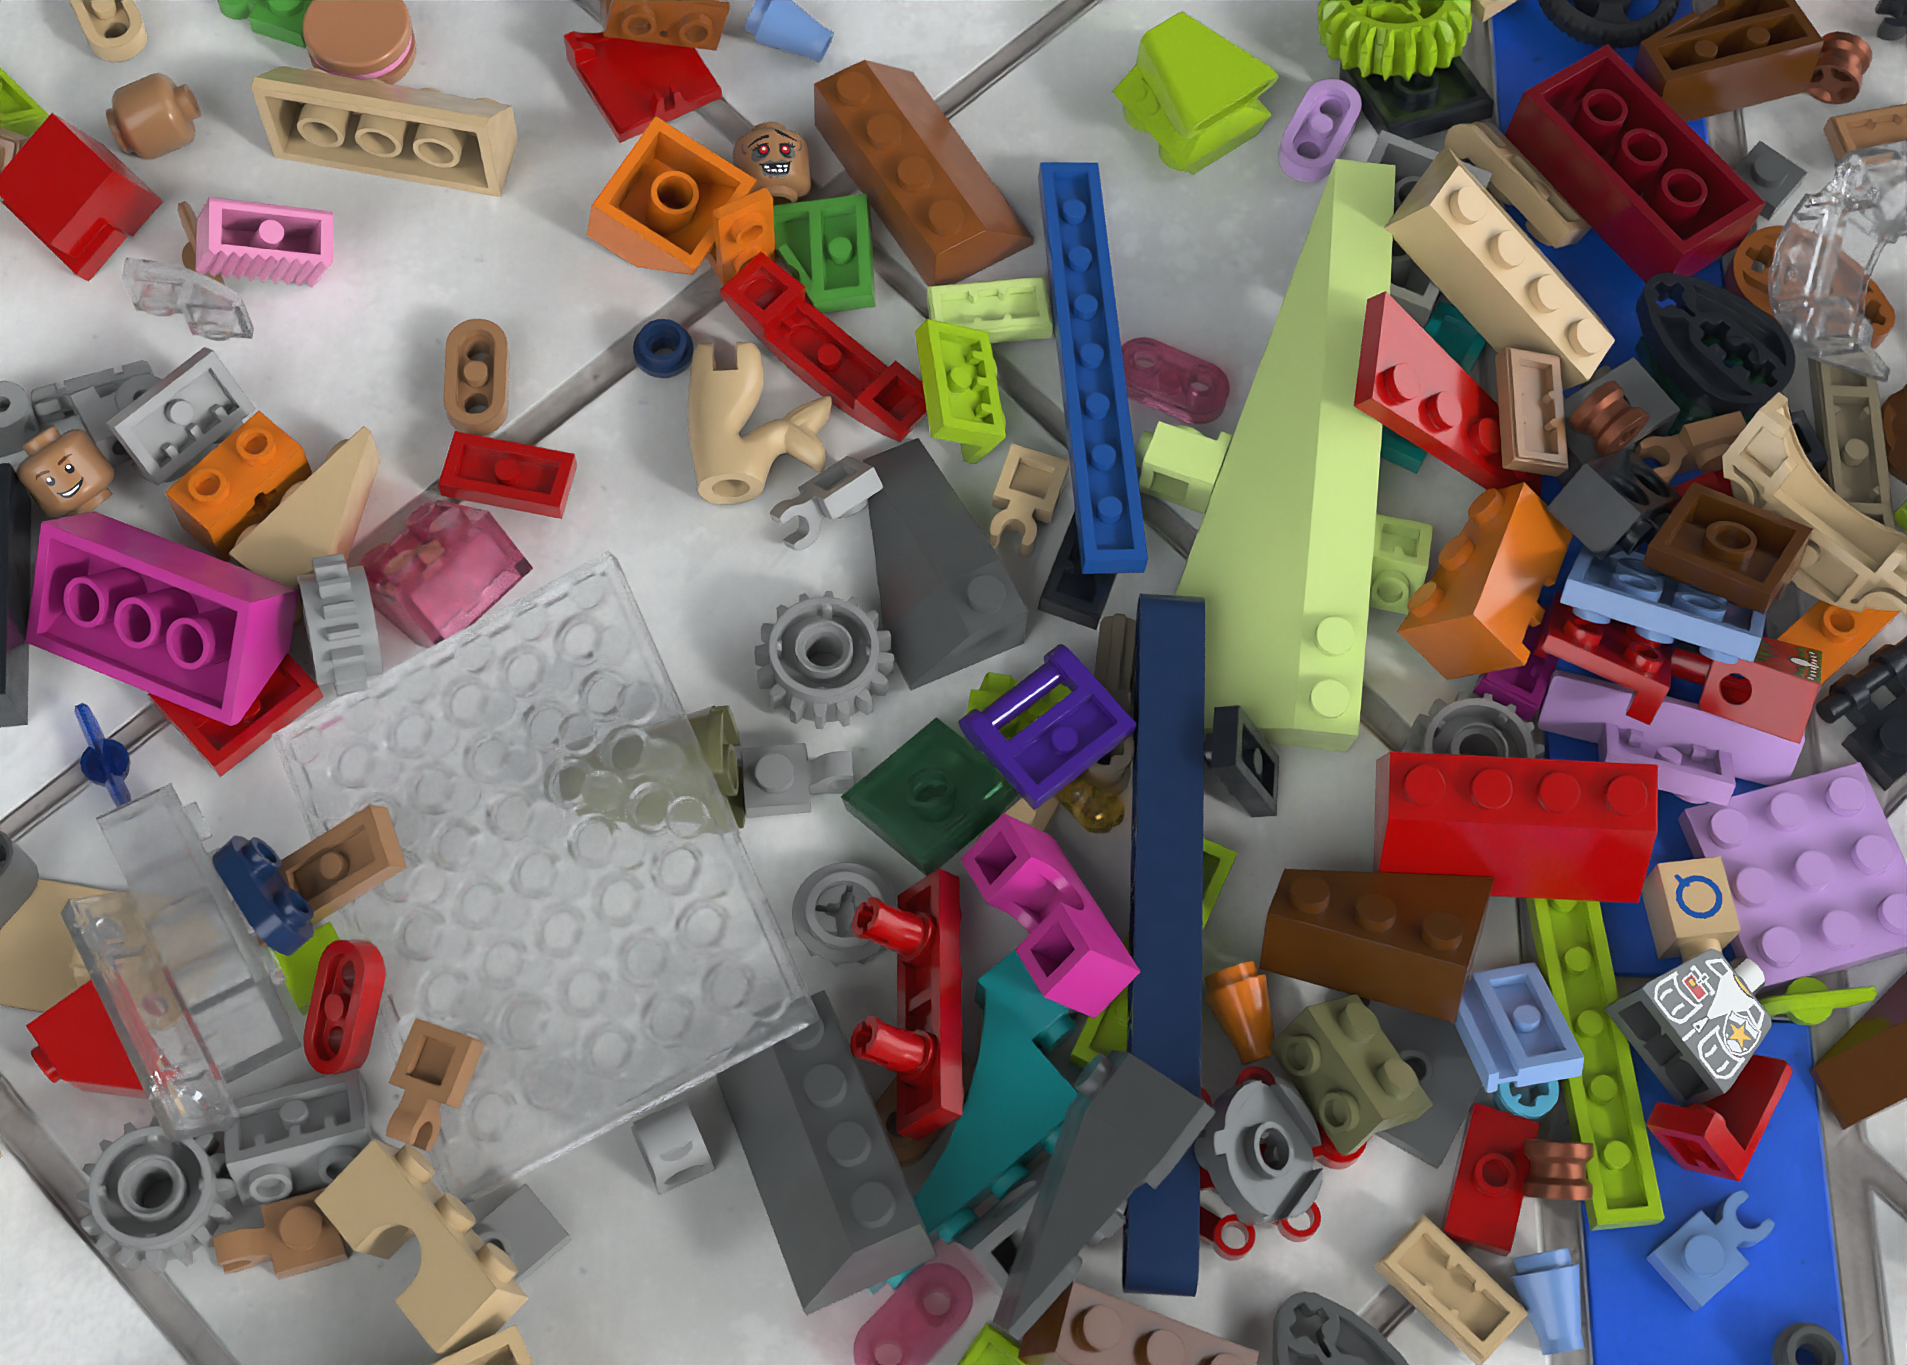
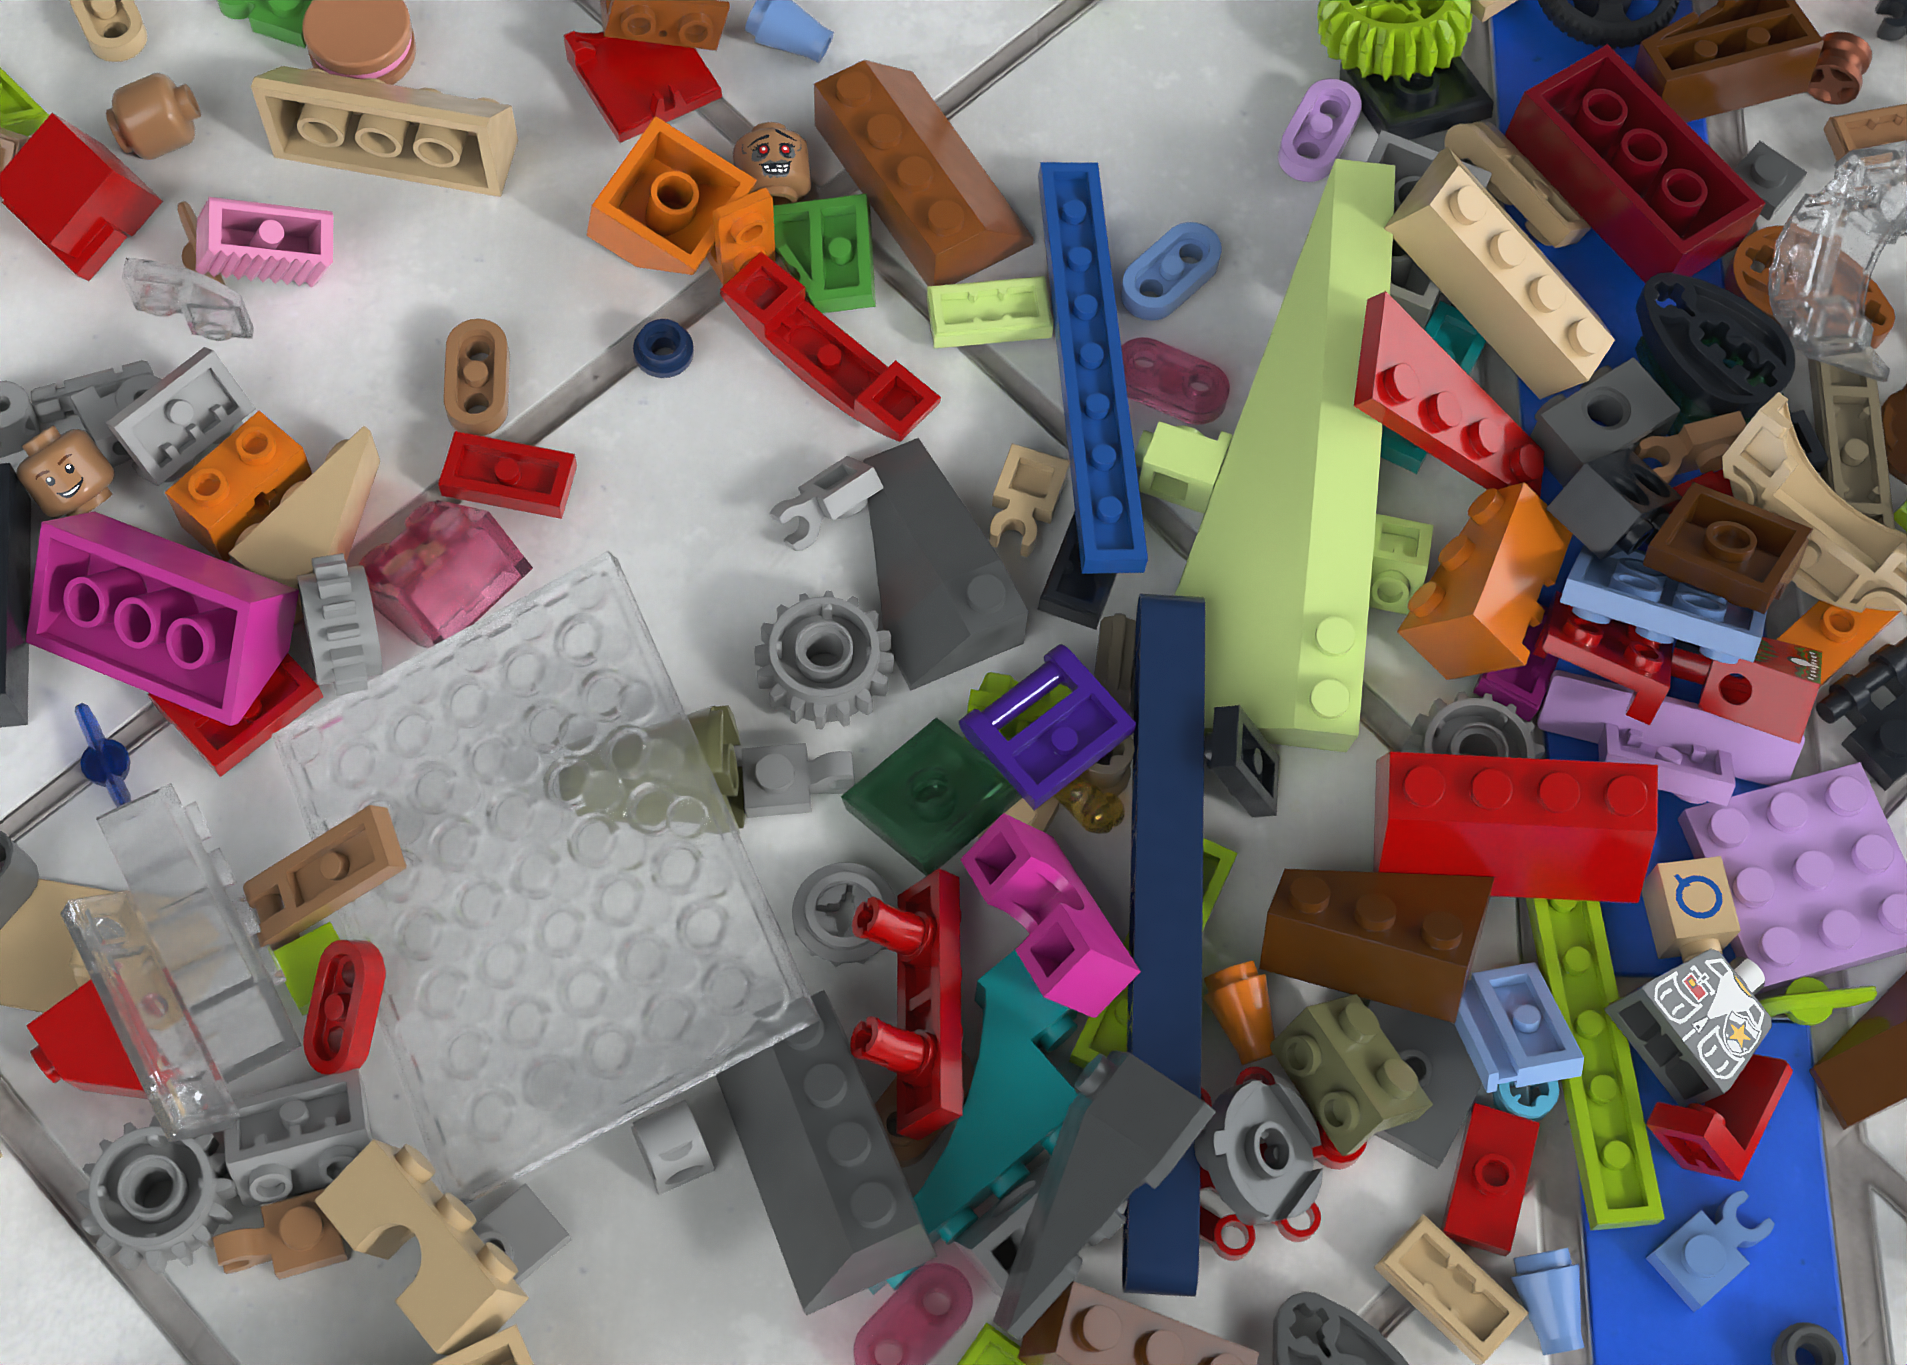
(269, 905): dark blue plate -> none
(432, 1071): medium nougat plate -> none
(718, 406): tan piece -> none
(960, 387): lime bracket -> none
(1167, 275): none -> medium blue plate
(1194, 93): lime piece -> none
(1531, 412): medium nougat plate -> none
(1557, 1169): copper wheel -> none
(1608, 419): copper wheel -> none

